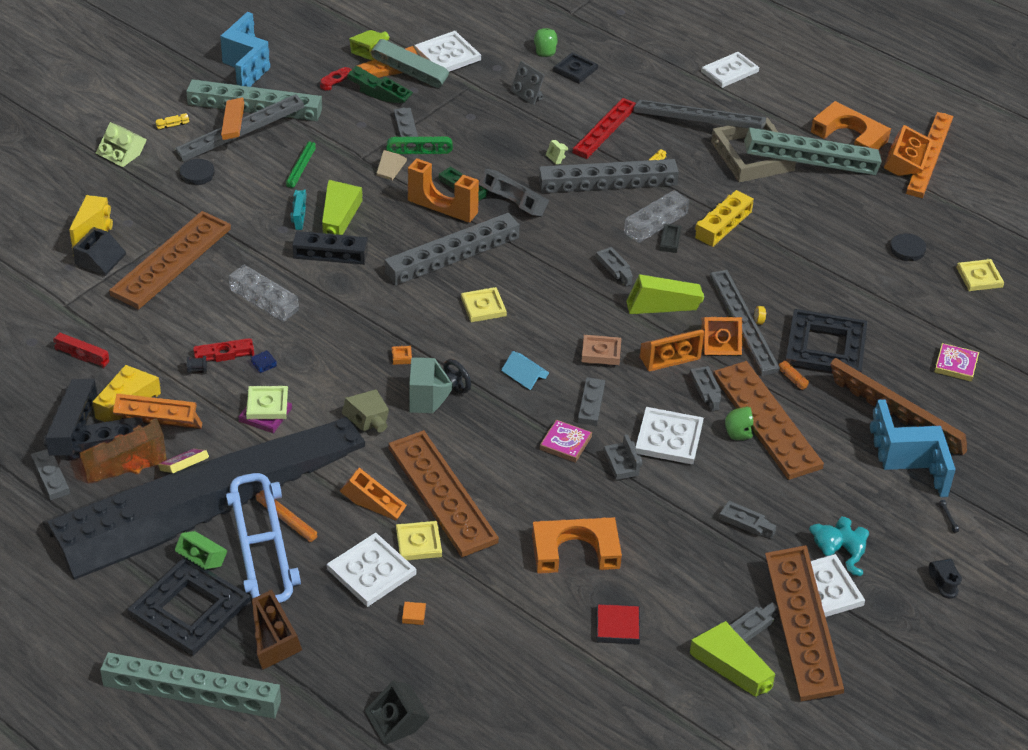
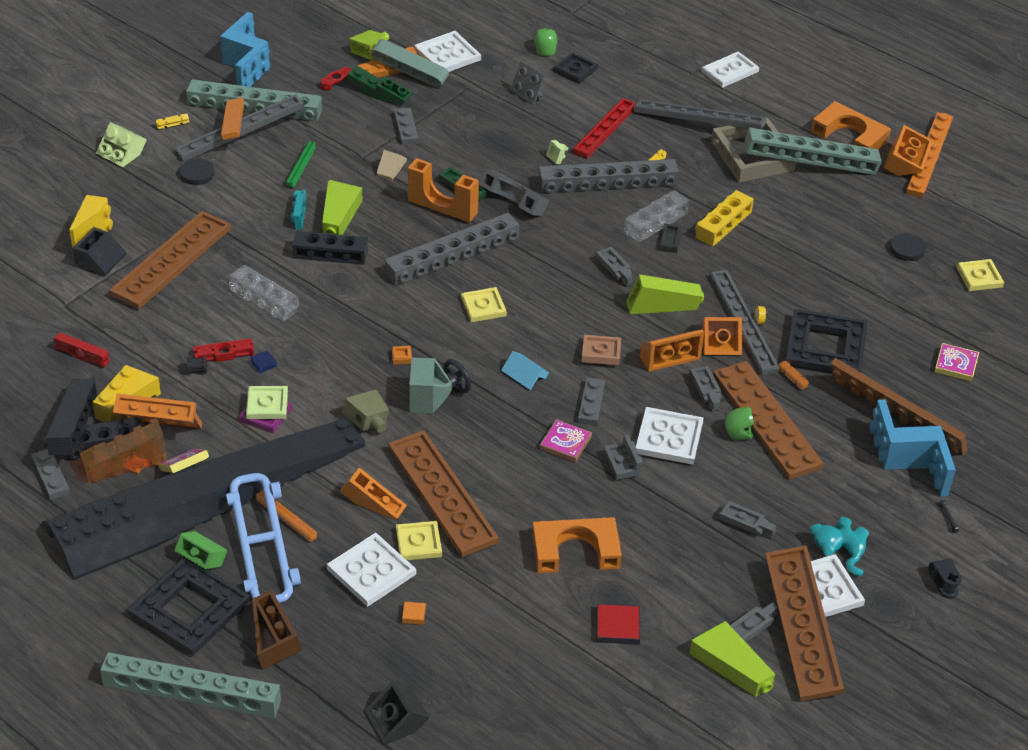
(419, 142): green beam -> none

